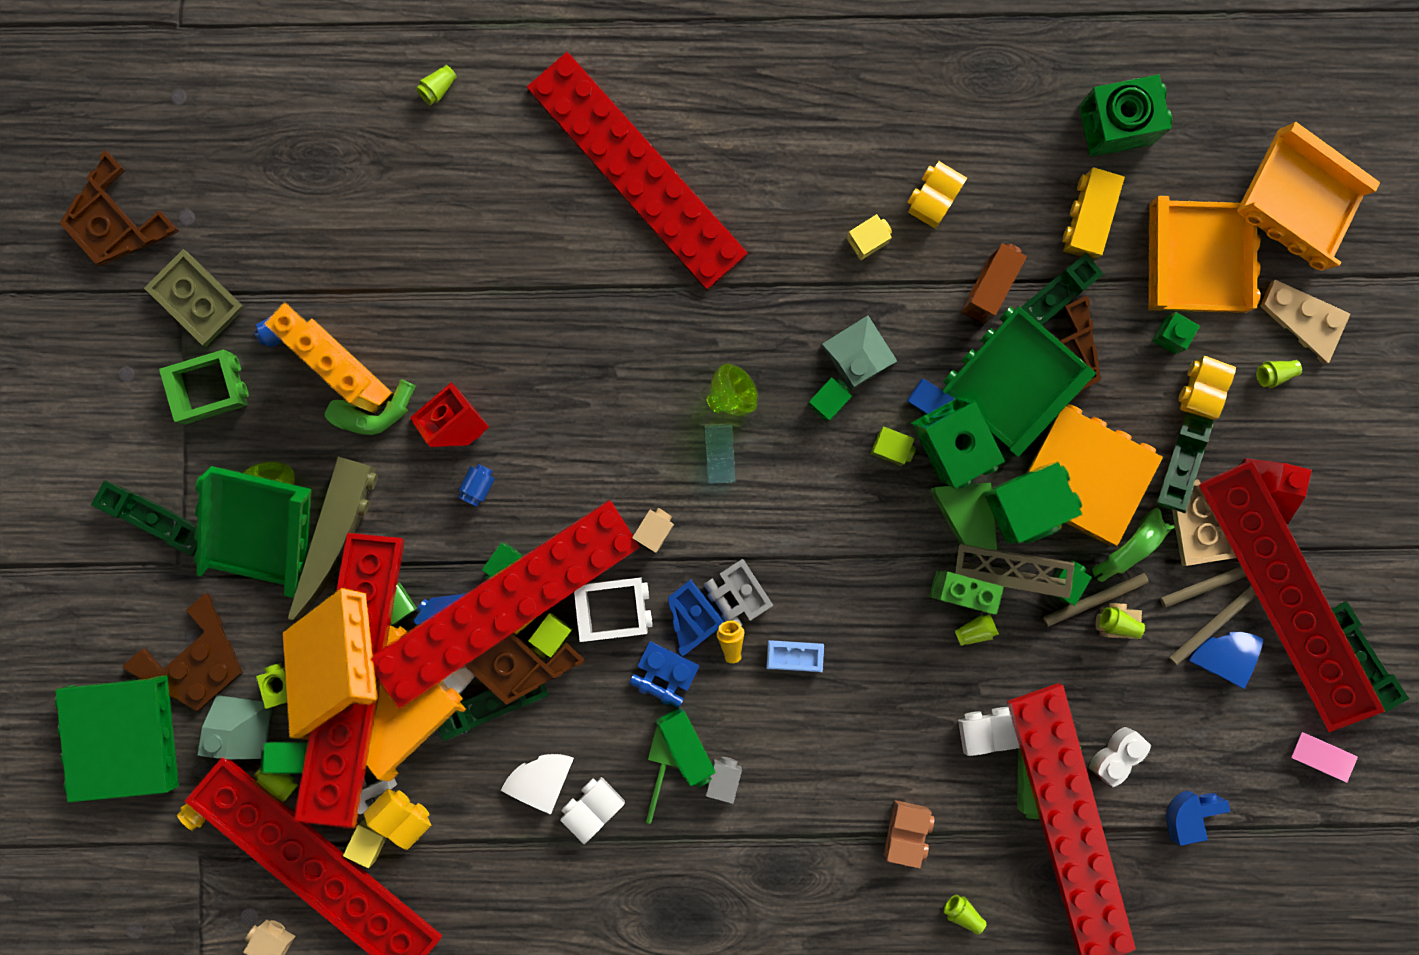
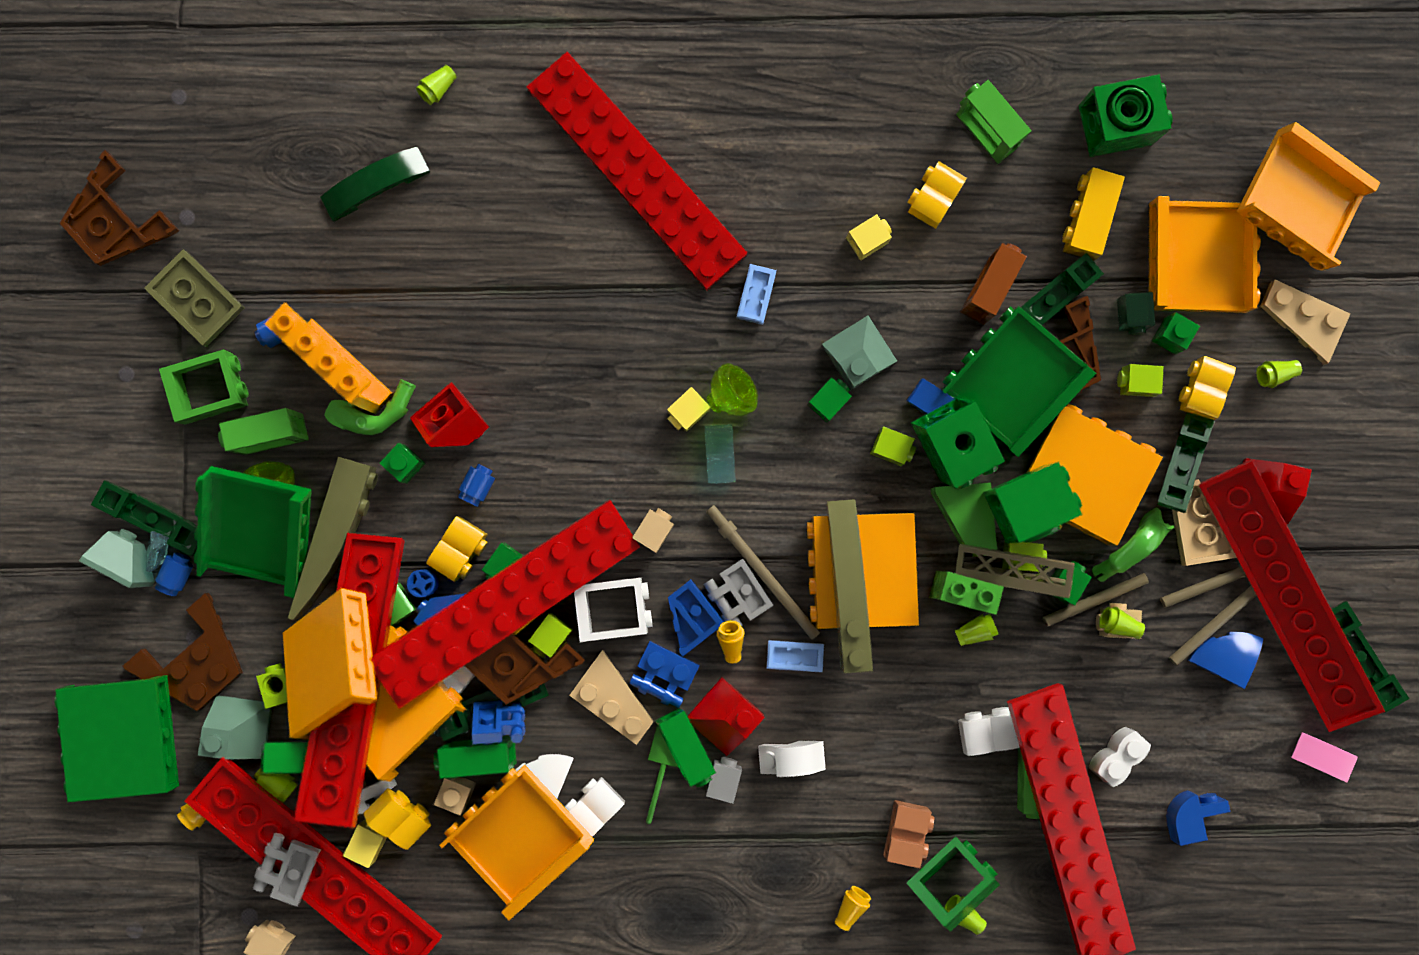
(120, 558): none -> slope
(156, 550): none -> clear light blue slope
(173, 574): none -> blue brick
(263, 431): none -> bright green window
(294, 873): none -> light grey plate
(372, 181): none -> dark green slope
(402, 463): none -> green brick
(417, 584): none -> blue wheel
(455, 794): none -> tan brick
(457, 549): none -> yellow brick
(470, 759): none -> green window
(494, 720): none -> blue plate
(519, 839): none -> light orange panel
(611, 699): none -> tan wing
(687, 410): none -> light yellow brick
(725, 717): none -> red slope
(728, 530): none -> dark tan bar
(756, 294): none -> light blue plate
(792, 758): none -> white brick
(849, 587): none -> olive slope
(852, 908): none -> yellow cone
(888, 566): none -> light orange panel
(967, 904): none -> green window
(992, 121): none -> bright green window
(1031, 549): none -> lime brick
(1136, 312): none -> clear green brick
(1140, 380): none -> lime brick

